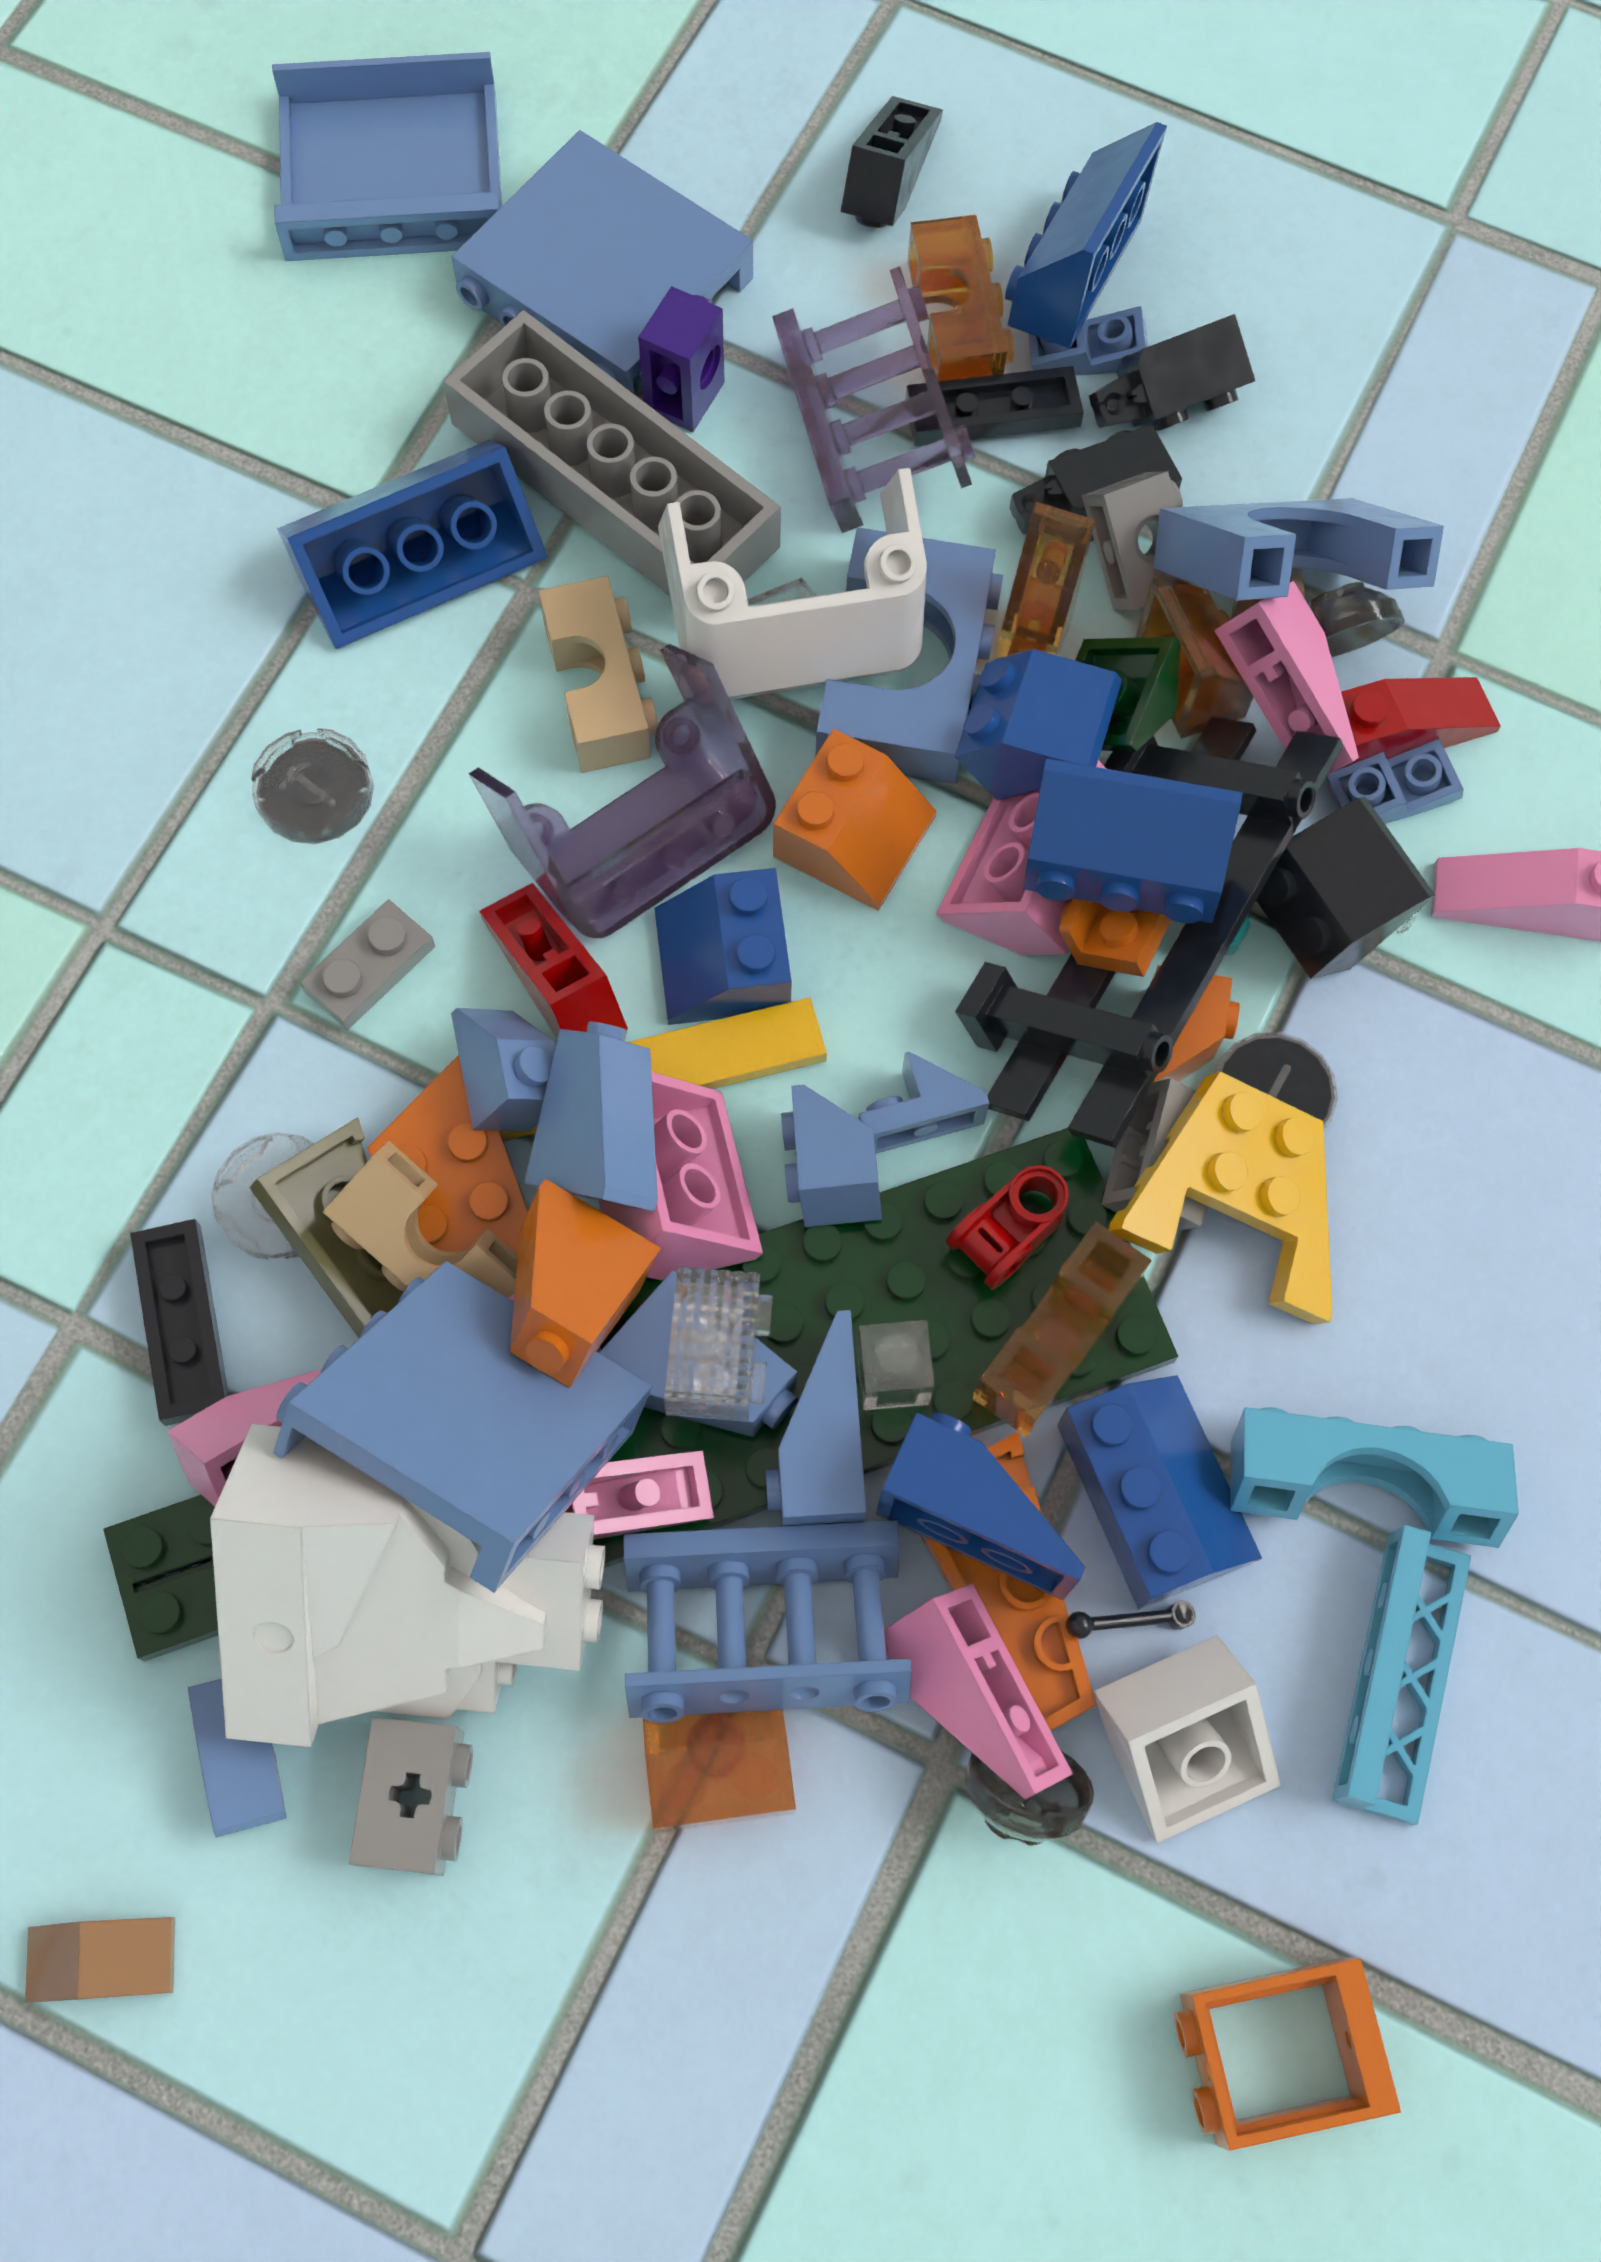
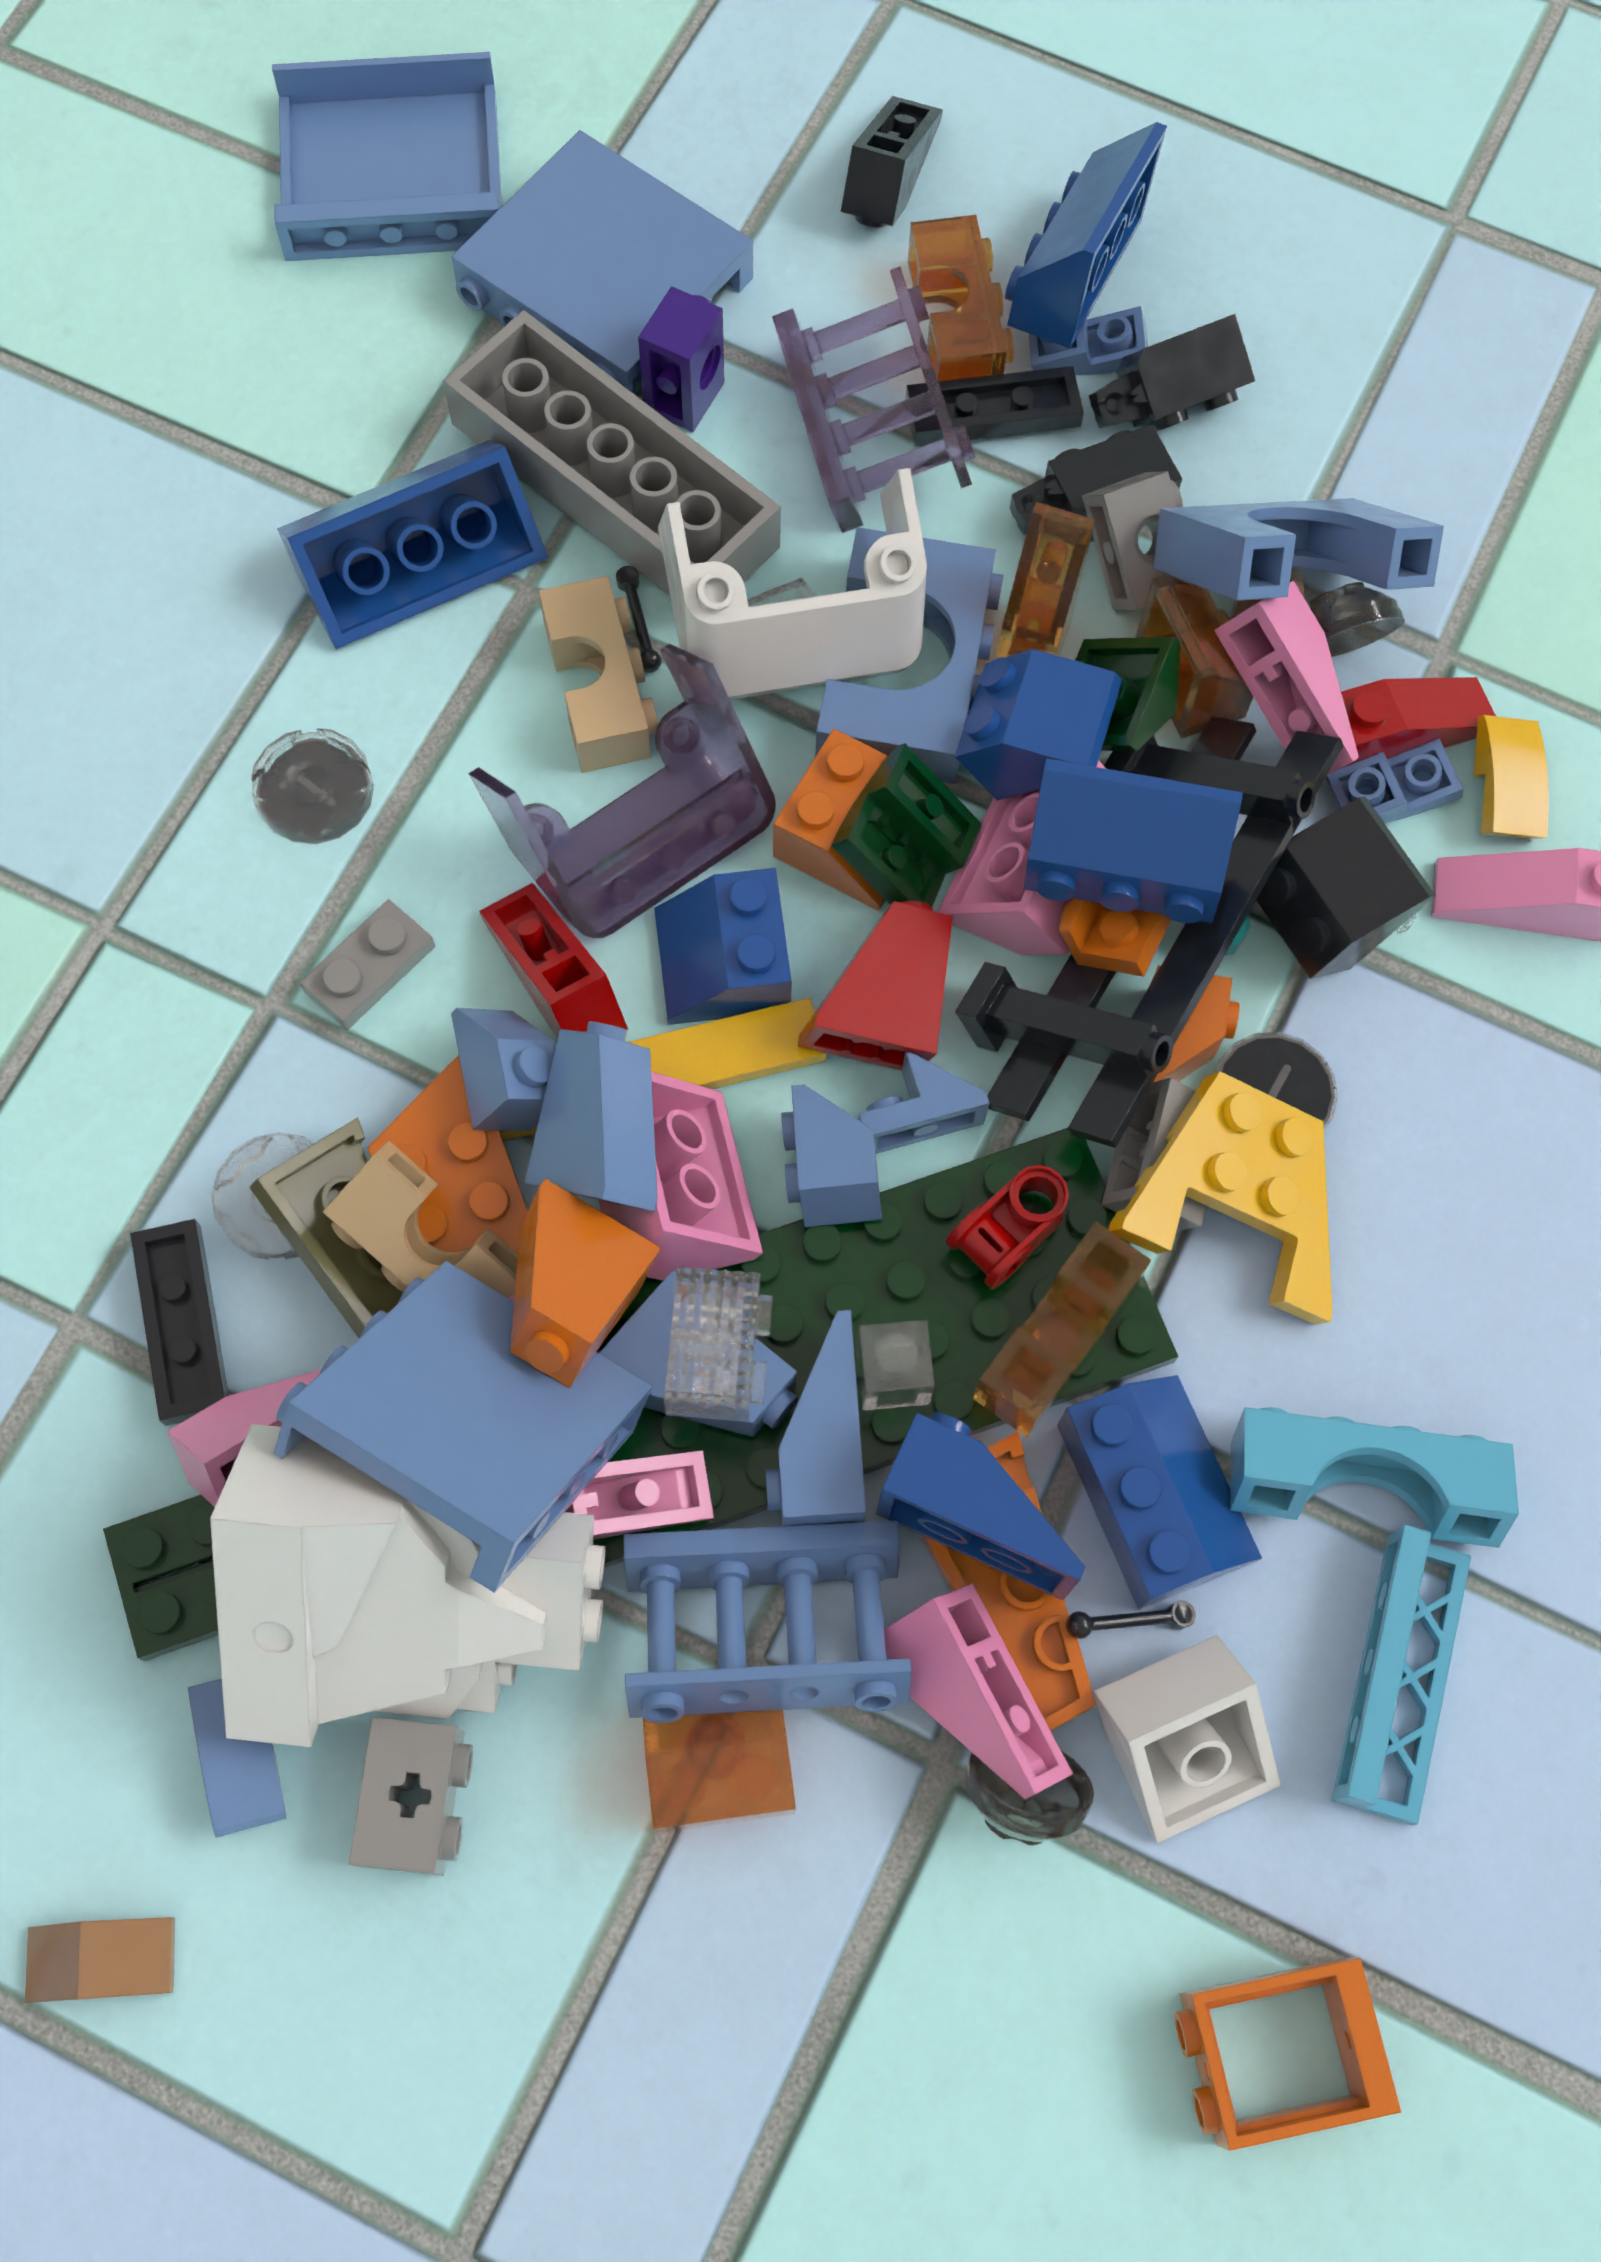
(628, 581): none -> black hinge
(888, 992): none -> red slope
(906, 830): none -> dark green slope
(1516, 777): none -> yellow slope

